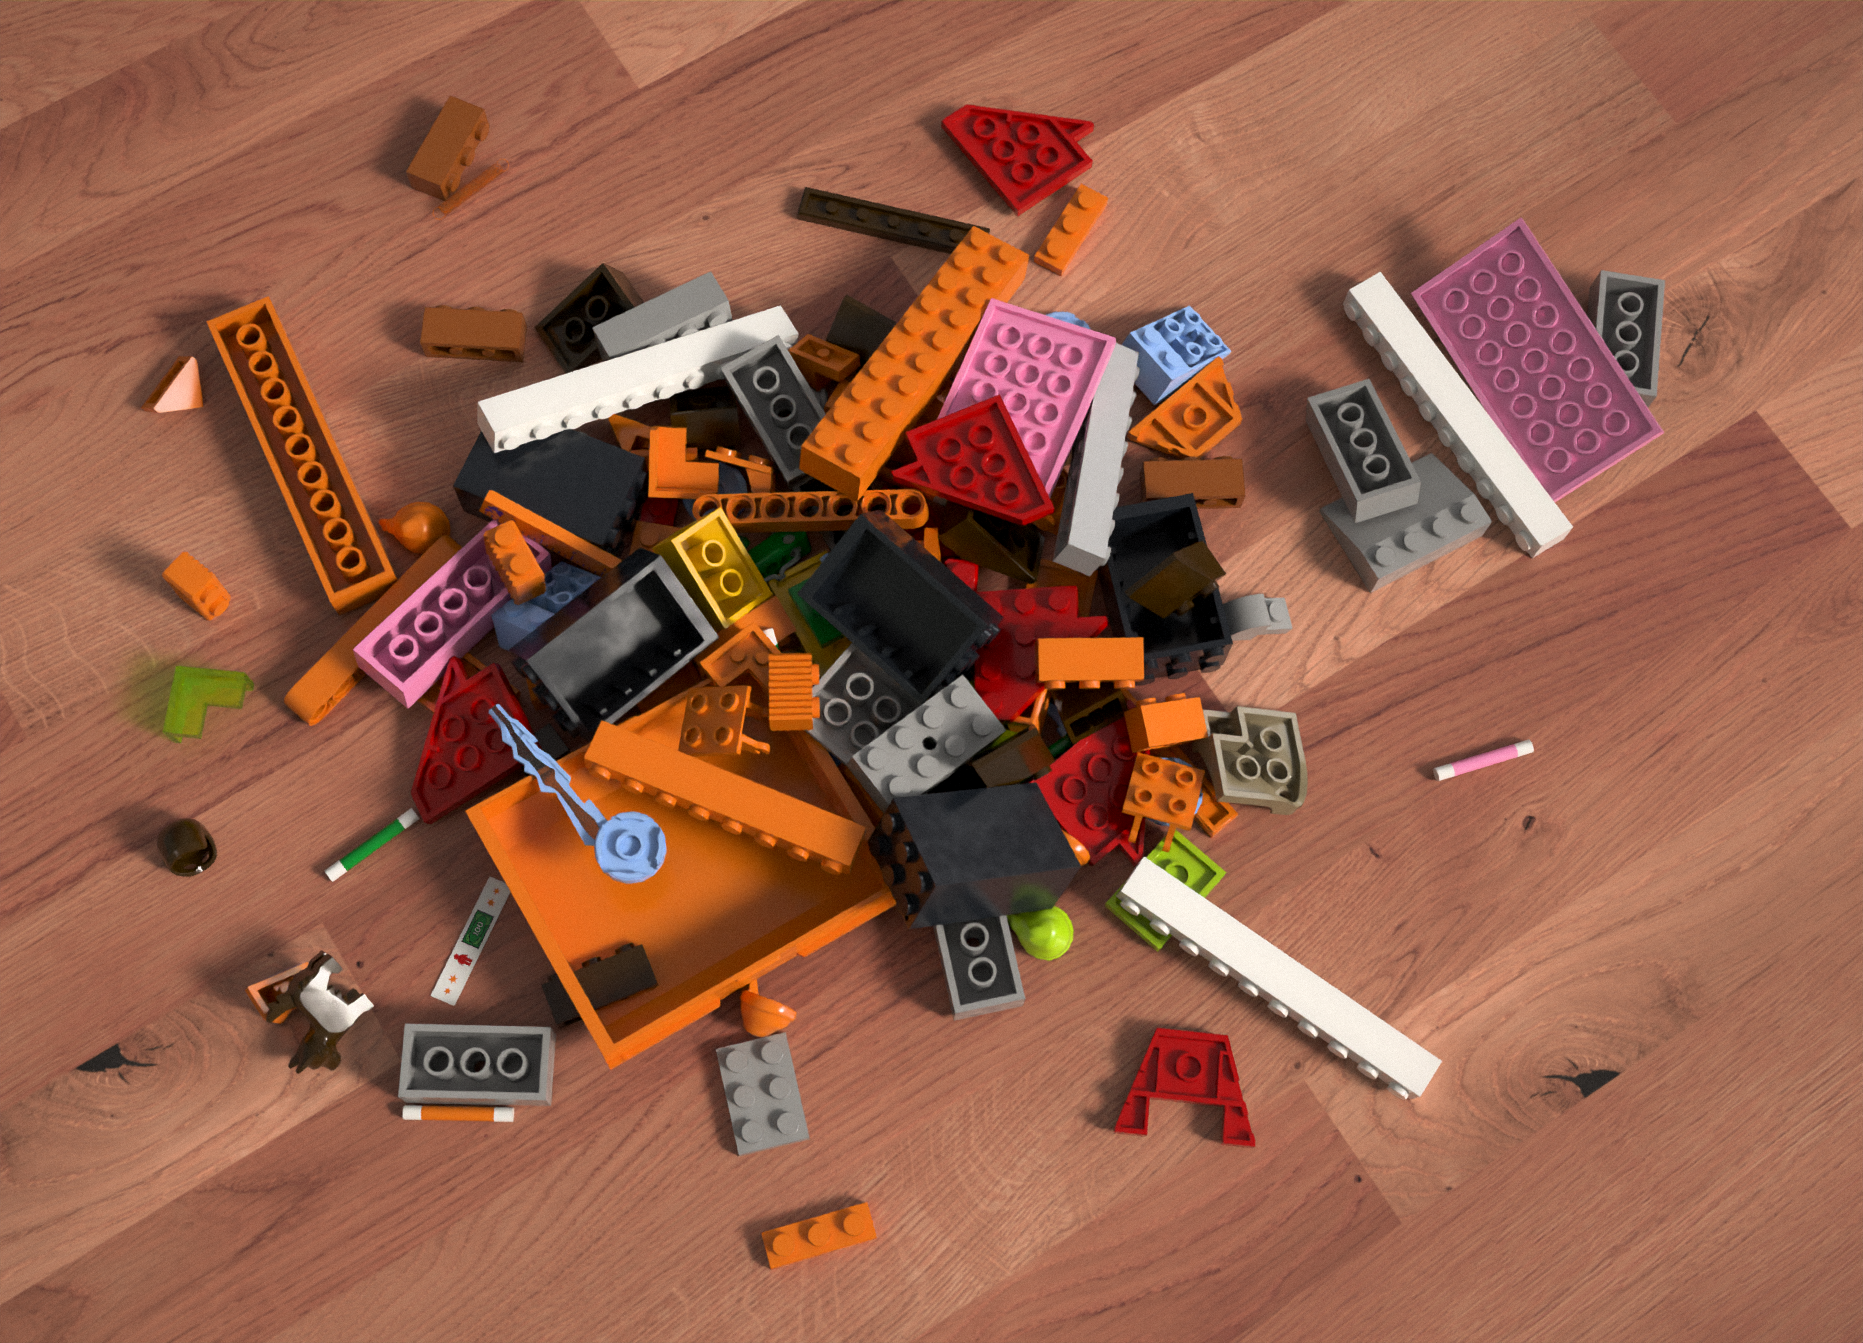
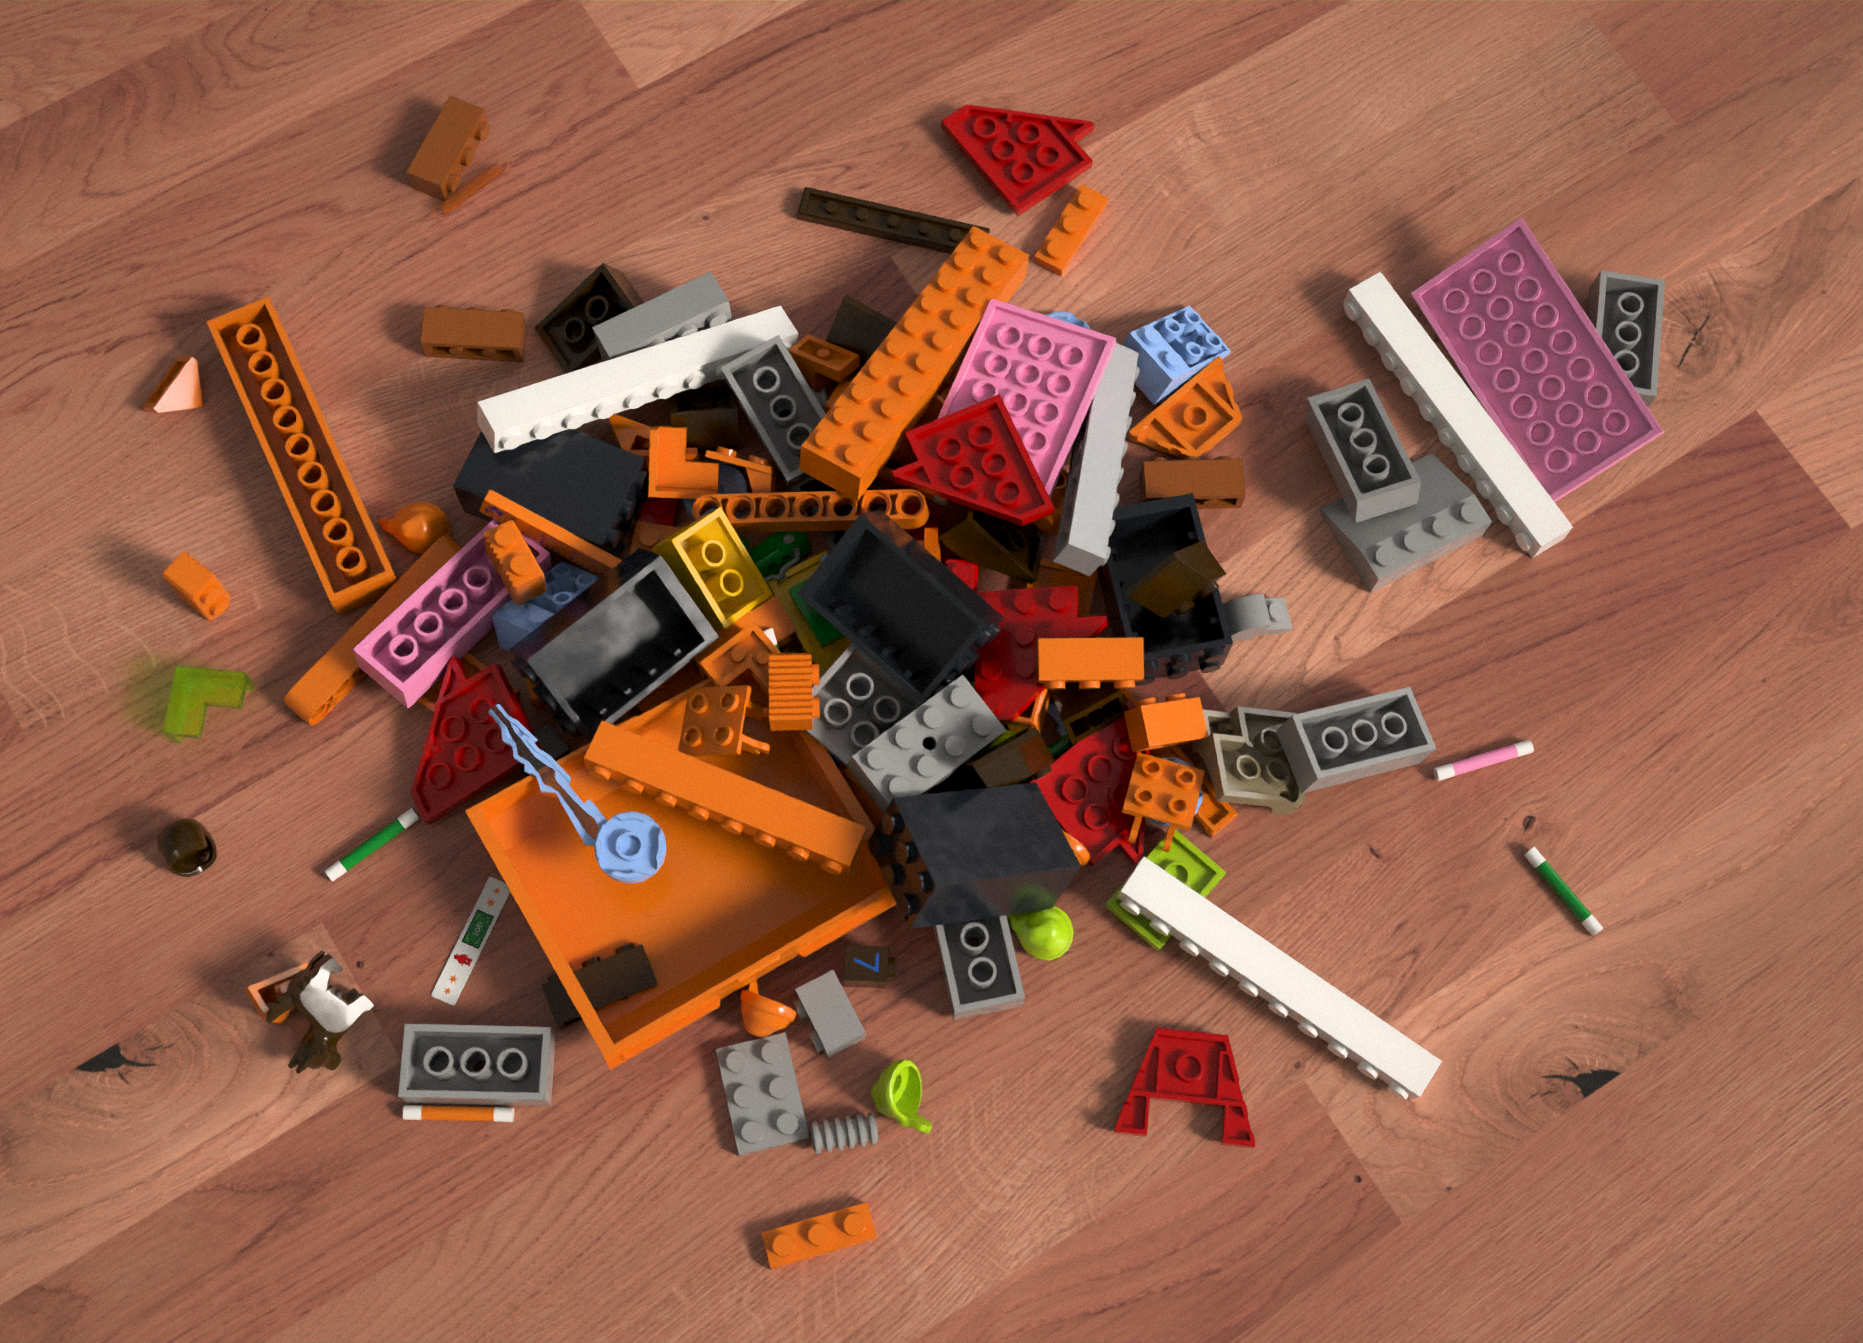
(829, 1014): none -> light grey brick
(844, 1133): none -> light grey piece
(868, 966): none -> dark brown brick
(899, 1095): none -> lime hat
(1355, 739): none -> light grey brick
(1563, 891): none -> green bar

